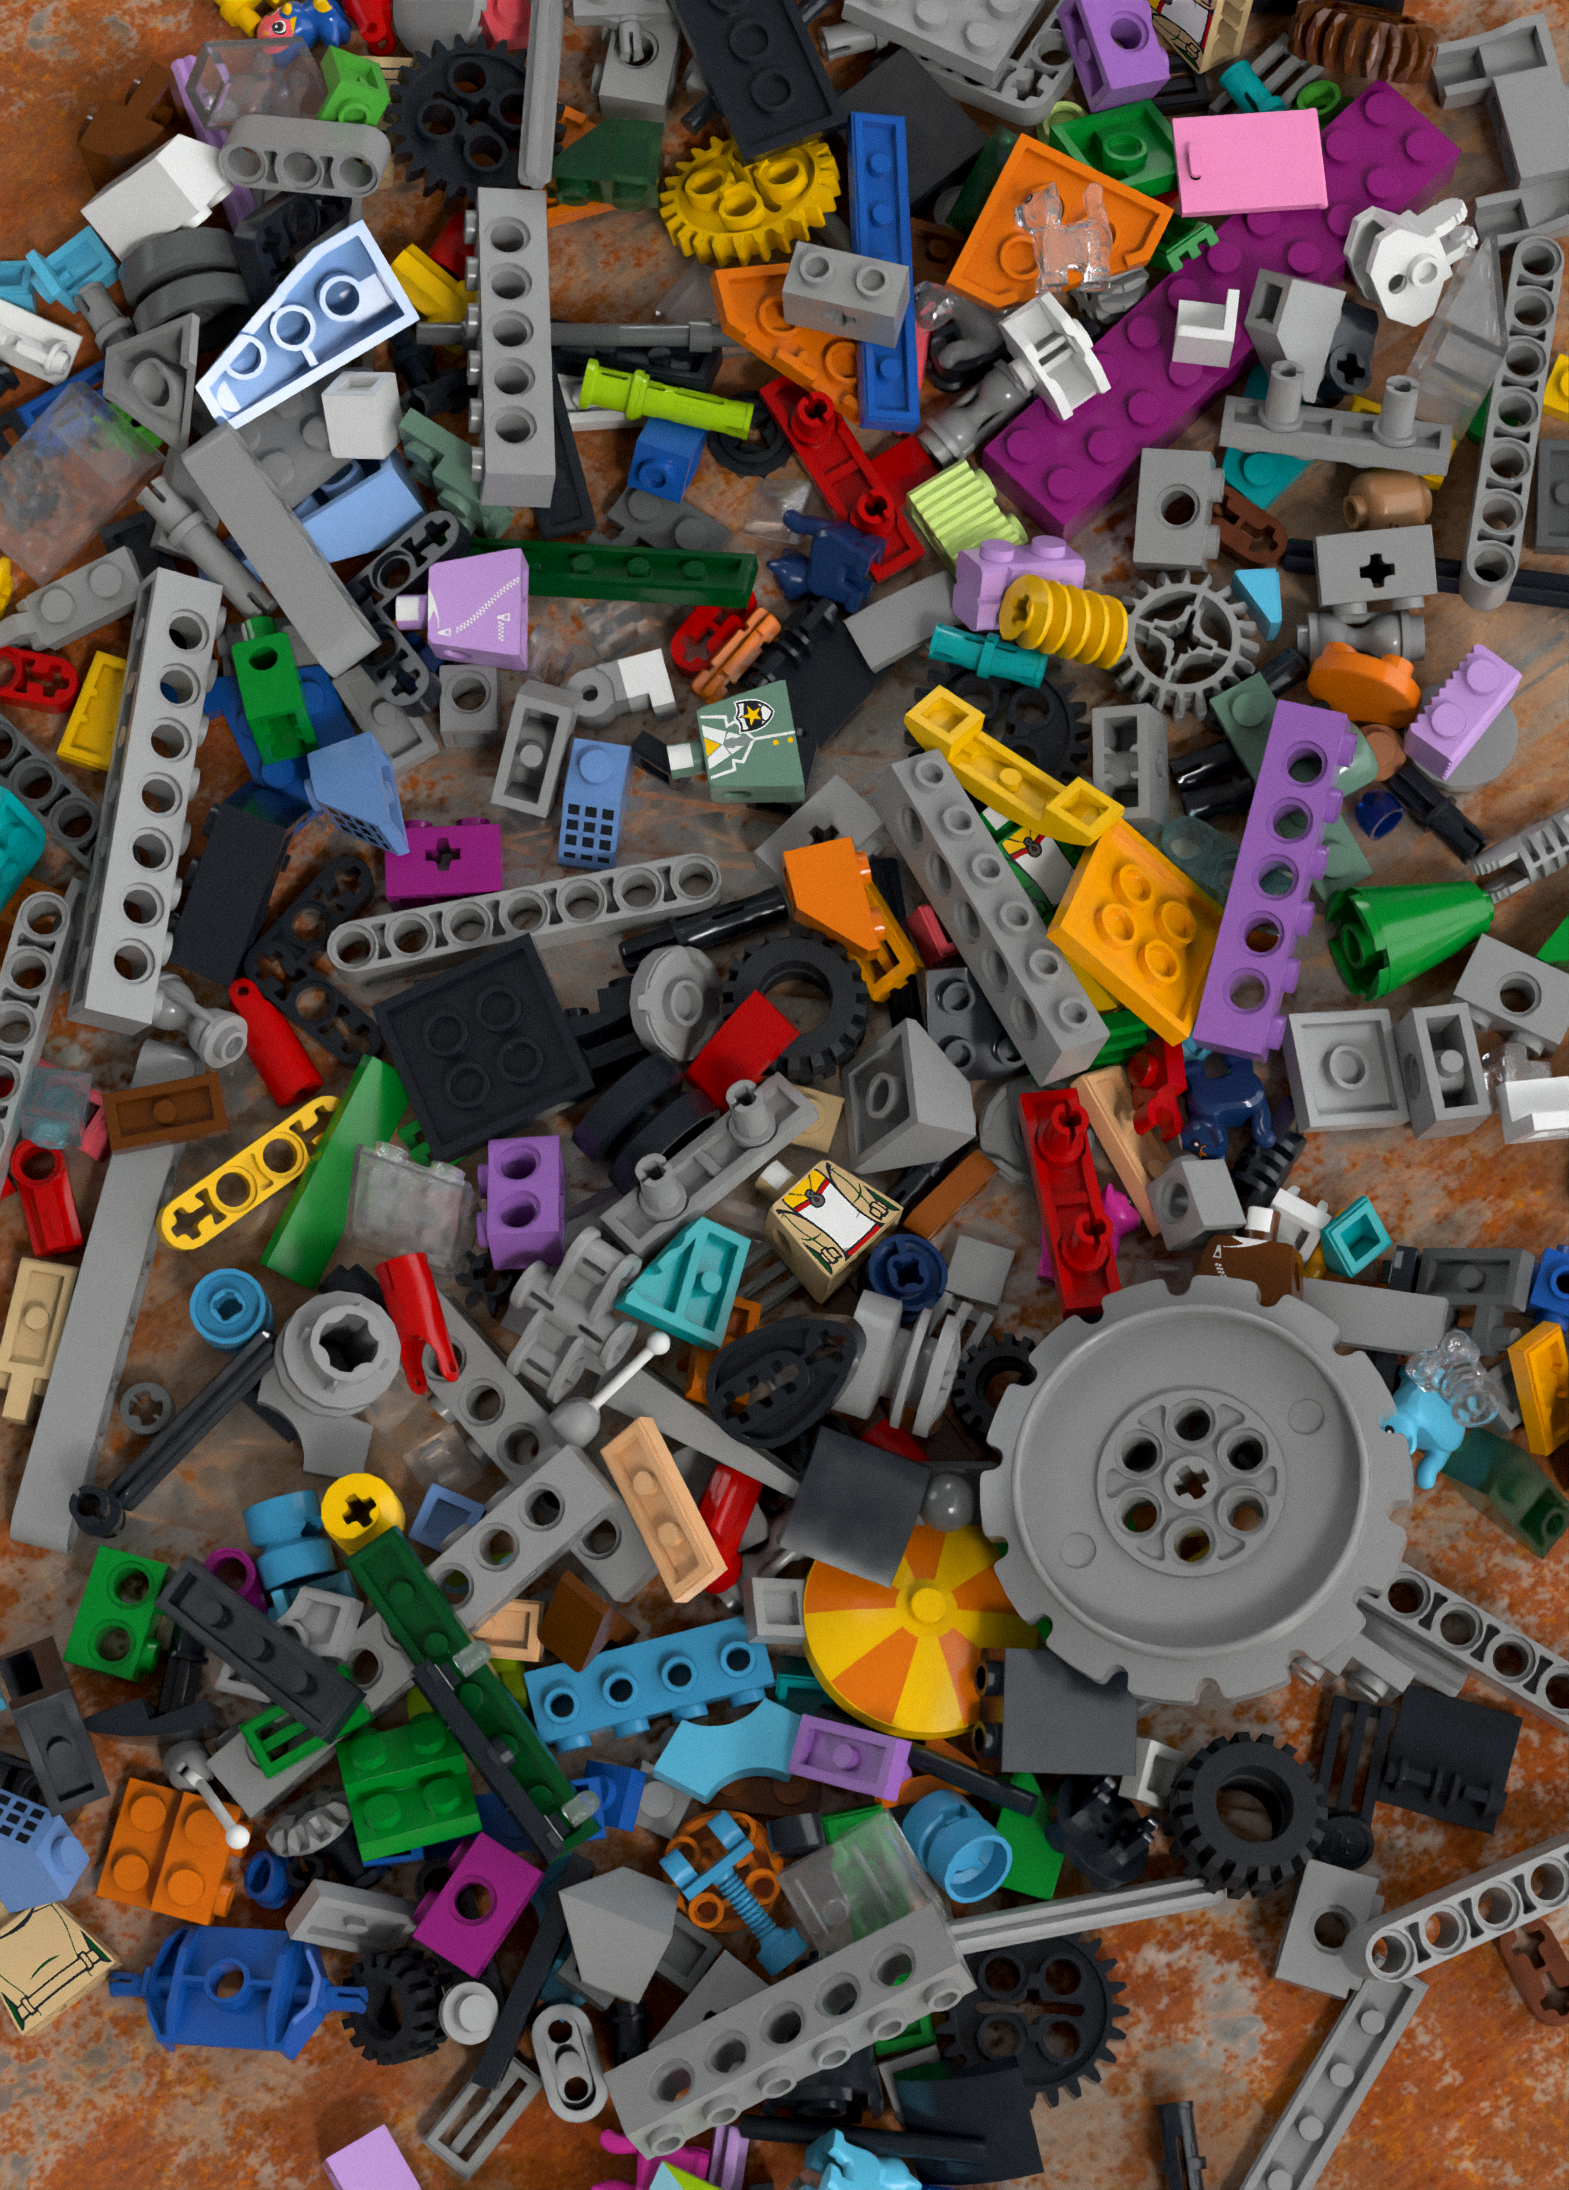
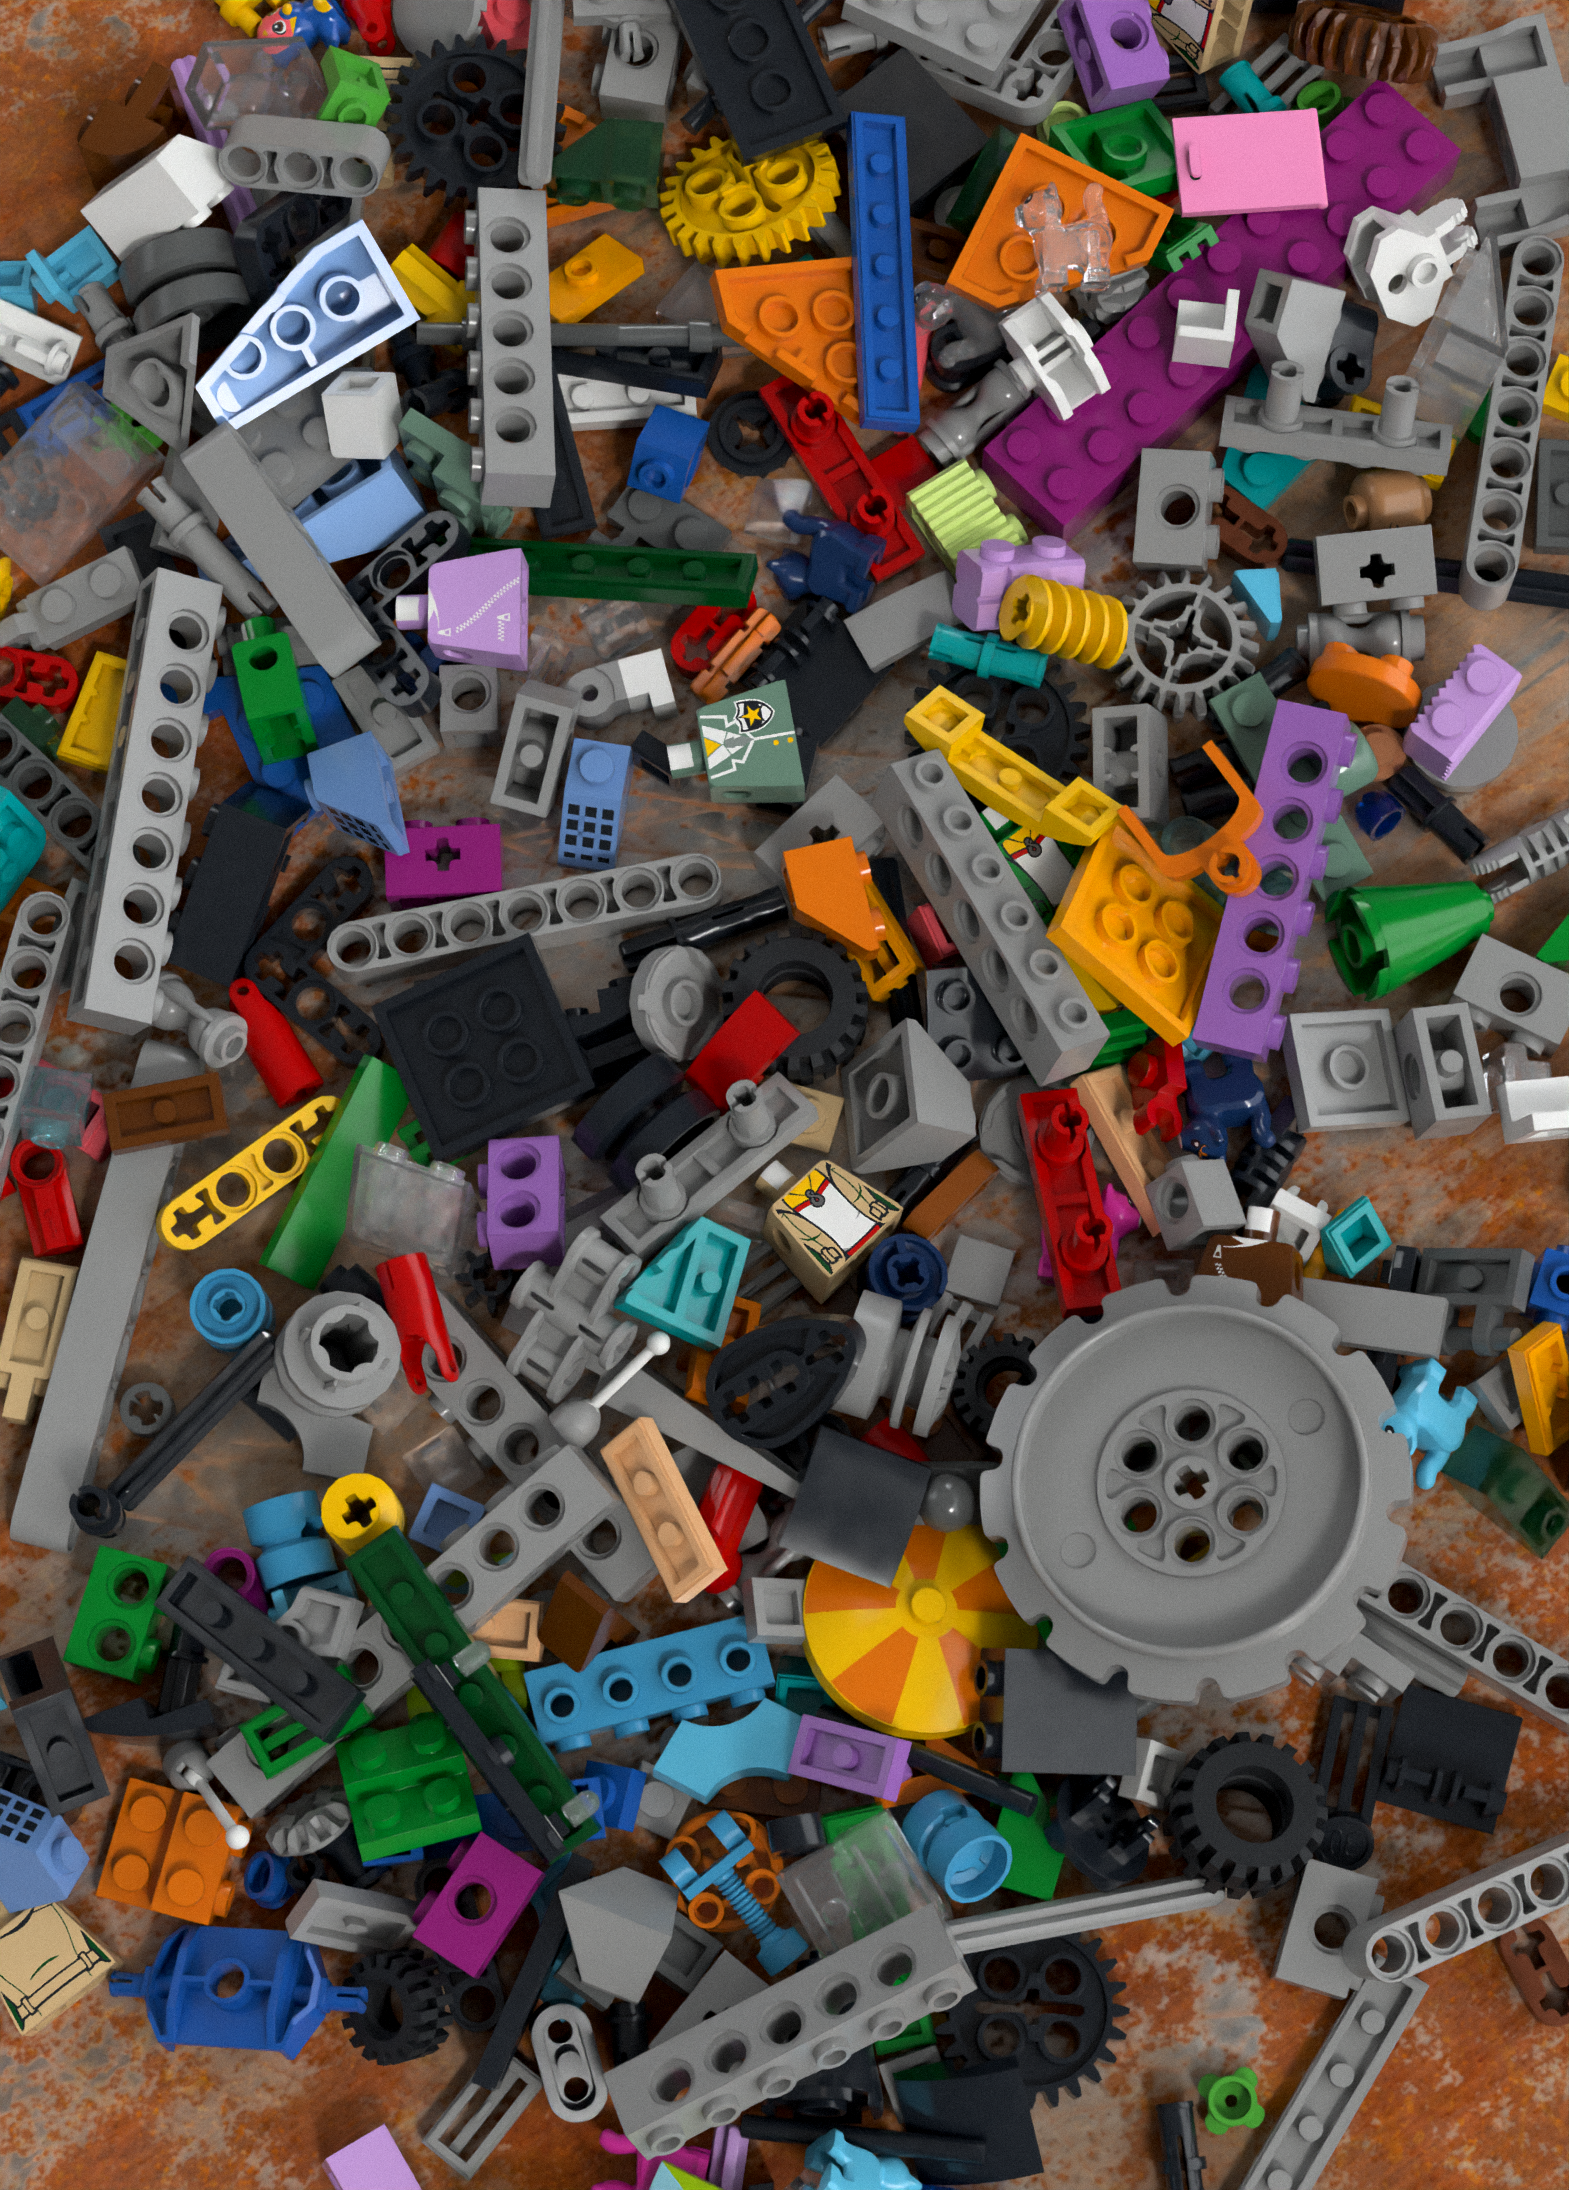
(35, 725): none -> clear green plate
(468, 2013): light grey plate -> none
(591, 279): none -> light orange plate
(640, 396): lime pin -> none
(846, 294): light grey brick -> none
(1218, 850): none -> orange piece
(1246, 2110): none -> bright green plate
(1459, 1378): clear plate -> none

